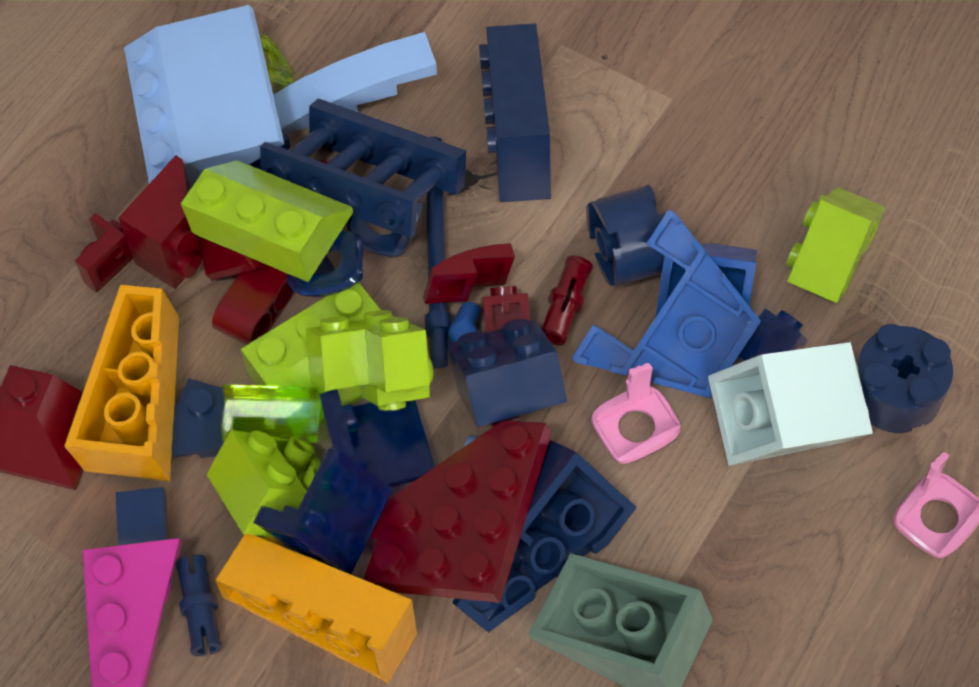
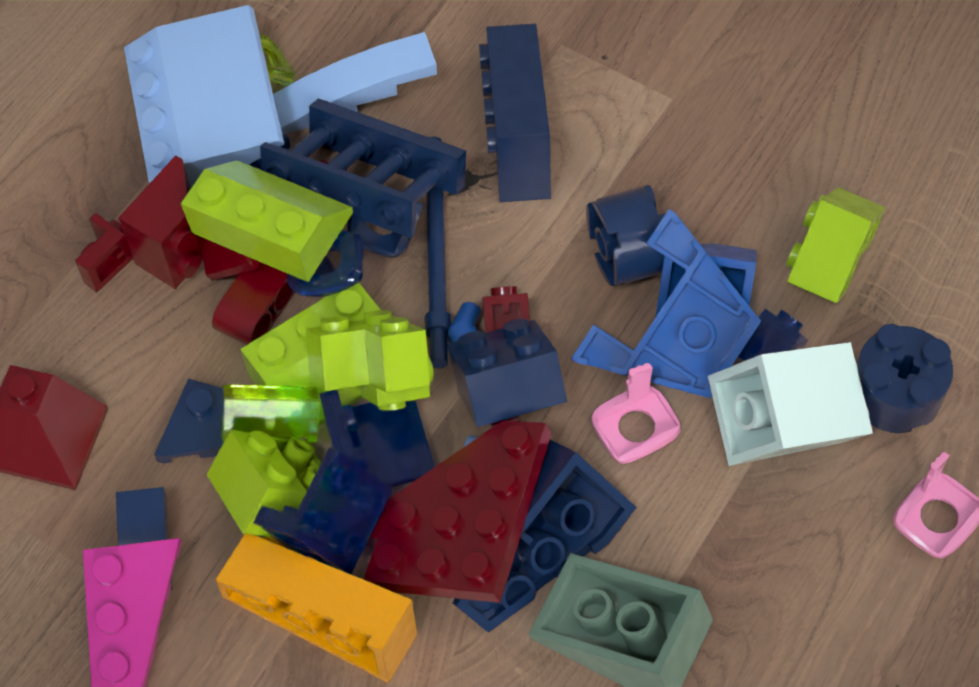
(130, 391): light orange wedge -> none
(198, 605): dark blue pin -> none
(476, 267): dark red slope -> none
(573, 277): dark red pin -> none

